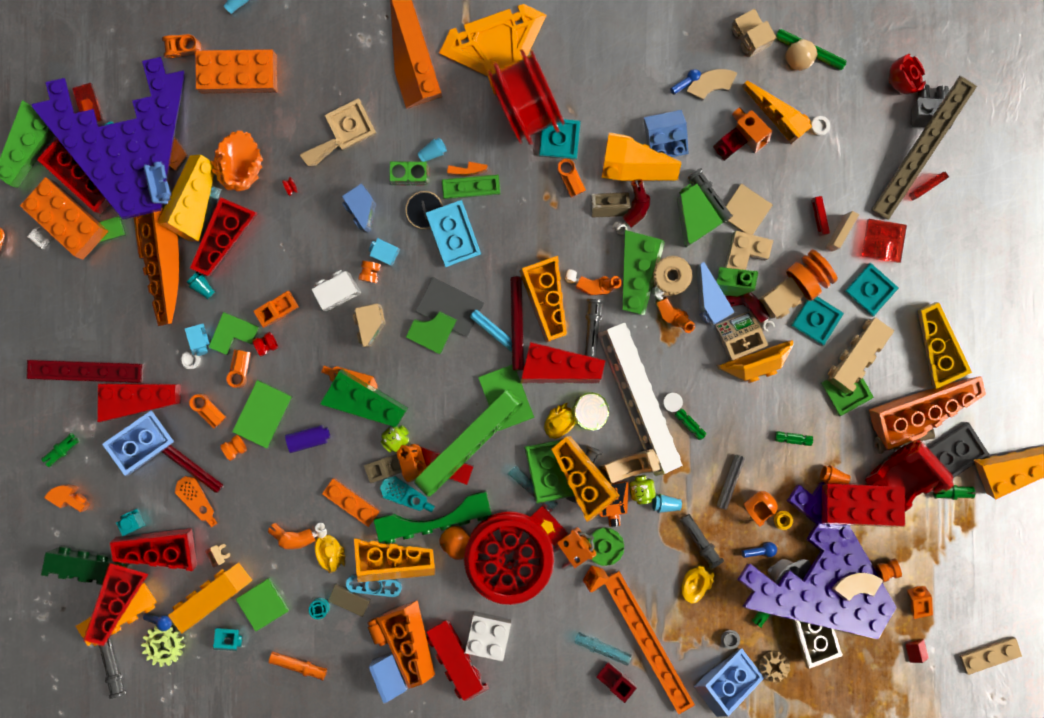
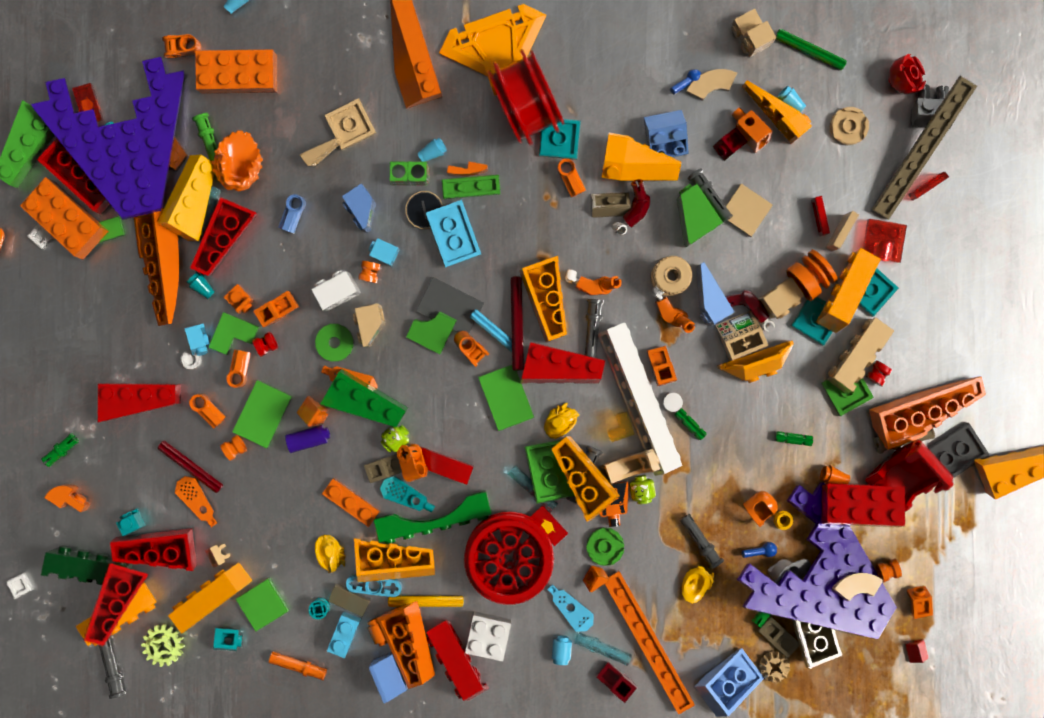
(19, 585): none -> white tile
(85, 371): dark red tile -> none
(138, 443): light blue slope -> none
(158, 189): medium blue hinge -> none
(162, 623): blue bar -> none
(206, 133): none -> bright green pin
(239, 299): none -> orange bracket
(290, 186): red bush -> none
(292, 216): none -> medium blue piece
(294, 540): orange arm -> none
(312, 412): none -> orange slope
(323, 346): none -> bright green tile
(344, 634): none -> medium azure brick
(427, 601): none -> yellow axle
(454, 542): orange helmet -> none
(468, 443): bright green beam -> none
(472, 349): none -> orange piece
(561, 650): none -> medium azure brick
(574, 615): none -> medium azure piece
(576, 547): orange piece -> none
(590, 411): tile -> none
(623, 429): none -> clear yellow piece
(640, 260): bright green wedge -> none
(661, 366): none -> orange brick
(666, 504): medium azure cone -> none
(730, 639): light grey plate -> none
(731, 481): flat silver axle -> none
(736, 281): bright green slope -> none
(745, 246): tan brick -> none
(779, 637): none -> dark tan slope
(790, 97): none -> medium azure cone
(801, 54): tan hair -> none
(820, 126): white tile -> none
(848, 291): none -> light orange wedge
(849, 126): none -> tan tile
(879, 373): none -> red wheel
(942, 349): yellow wedge -> none
(956, 492): green pin -> none
(990, 655): tan plate -> none

